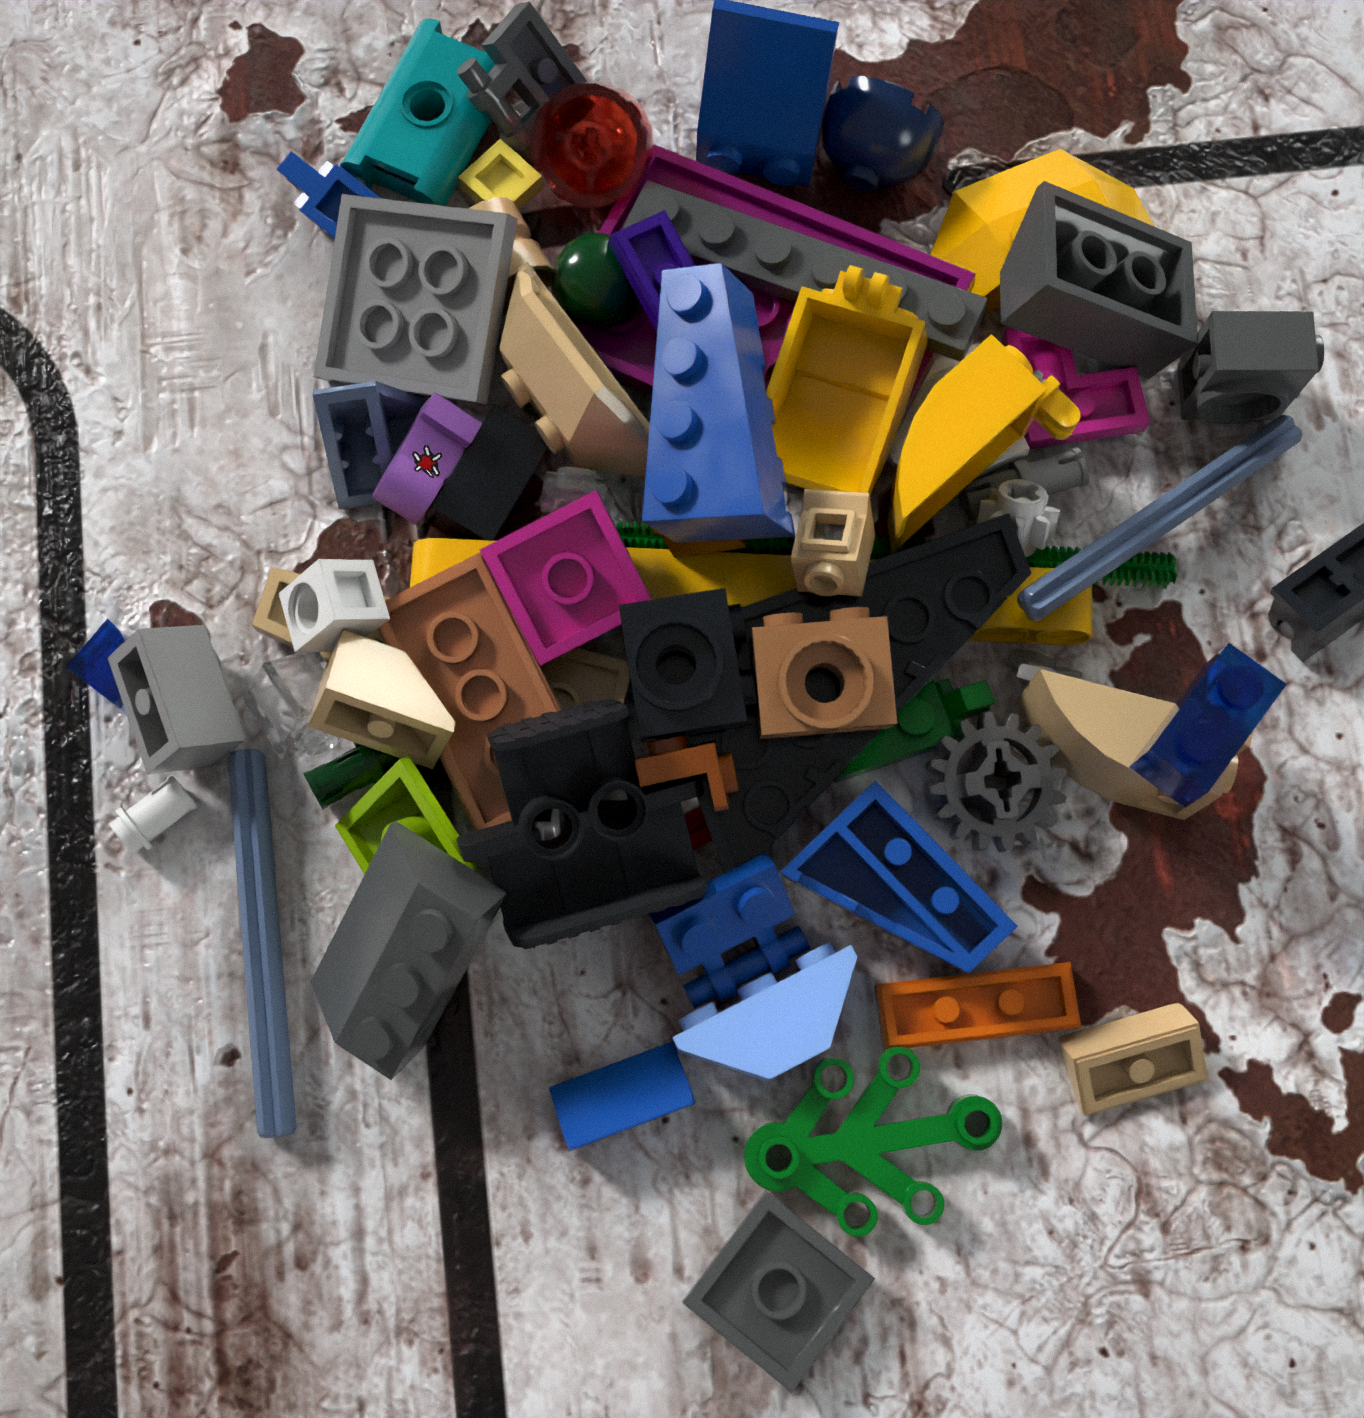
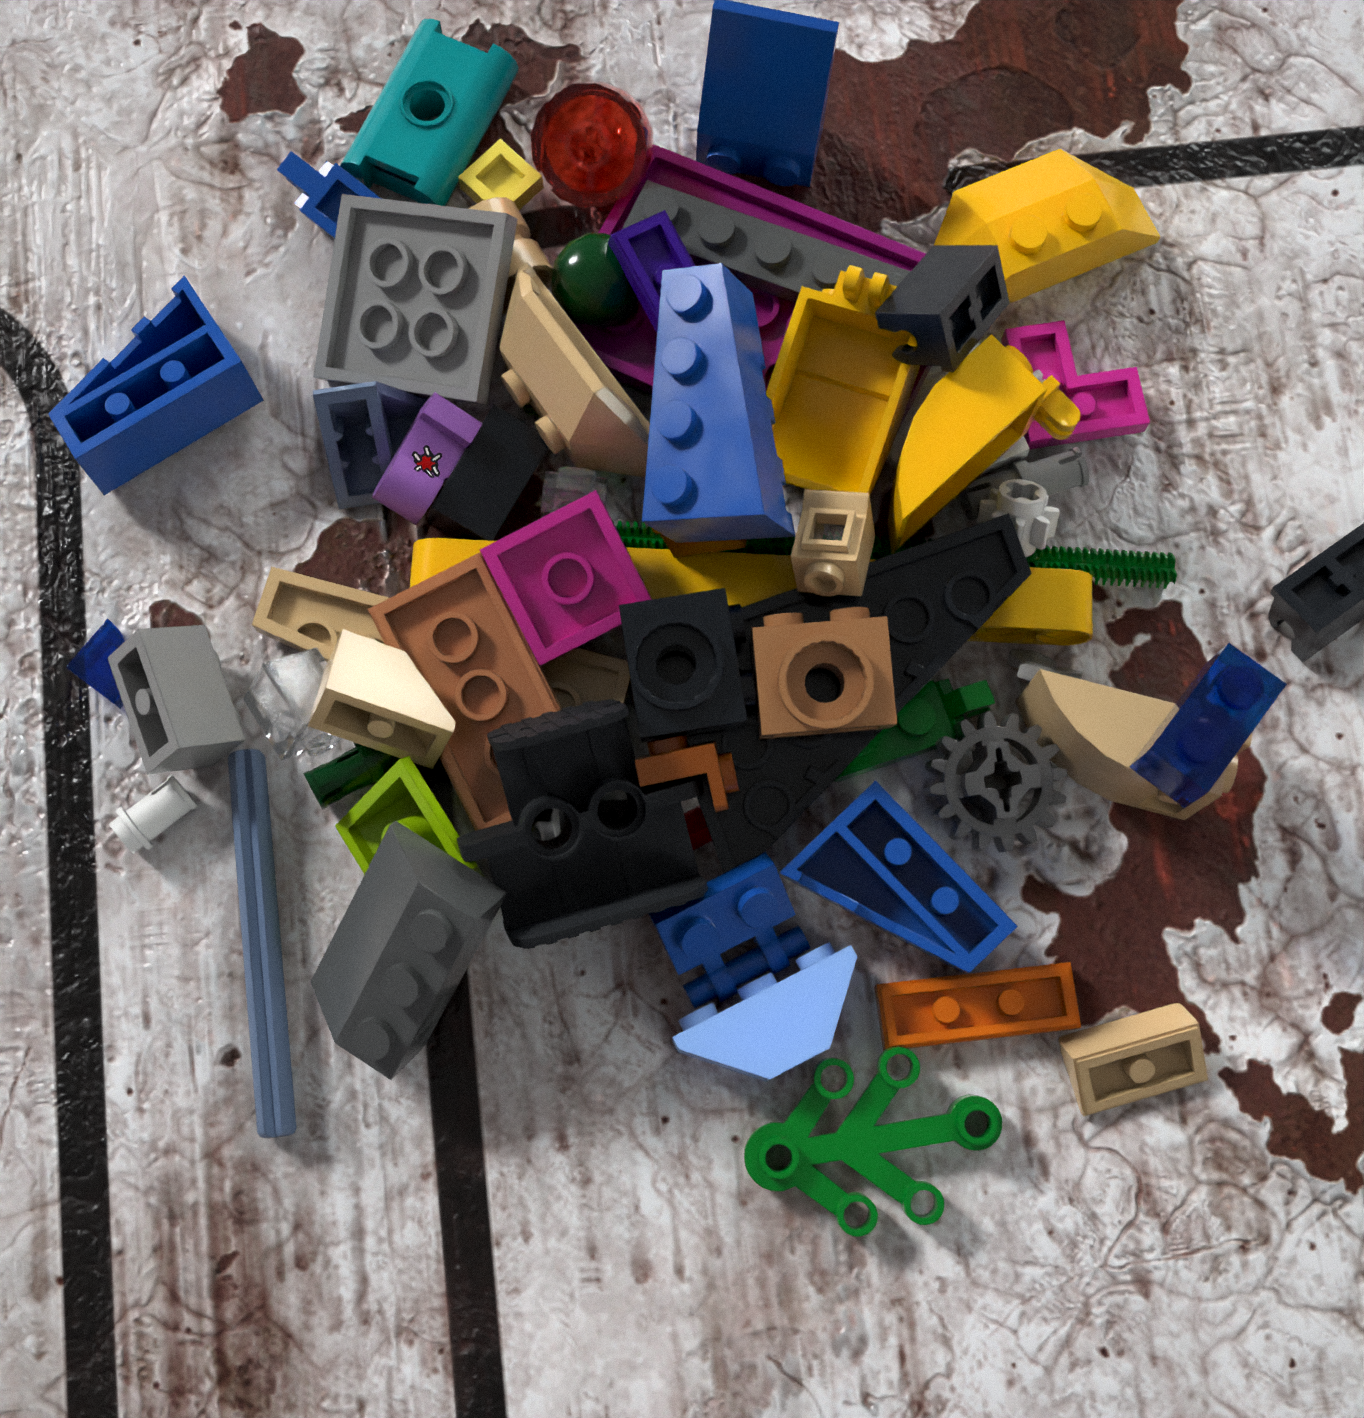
(156, 394): none -> blue wedge
(333, 598): white brick -> none
(527, 60): dark grey plate -> none
(621, 1096): blue slope -> none
(778, 1291): dark grey plate -> none
(878, 134): dark blue cylinder -> none
(946, 304): none -> black hinge
(1099, 283): dark grey slope -> none
(1158, 518): sand blue axle -> none
(1248, 365): dark grey brick -> none

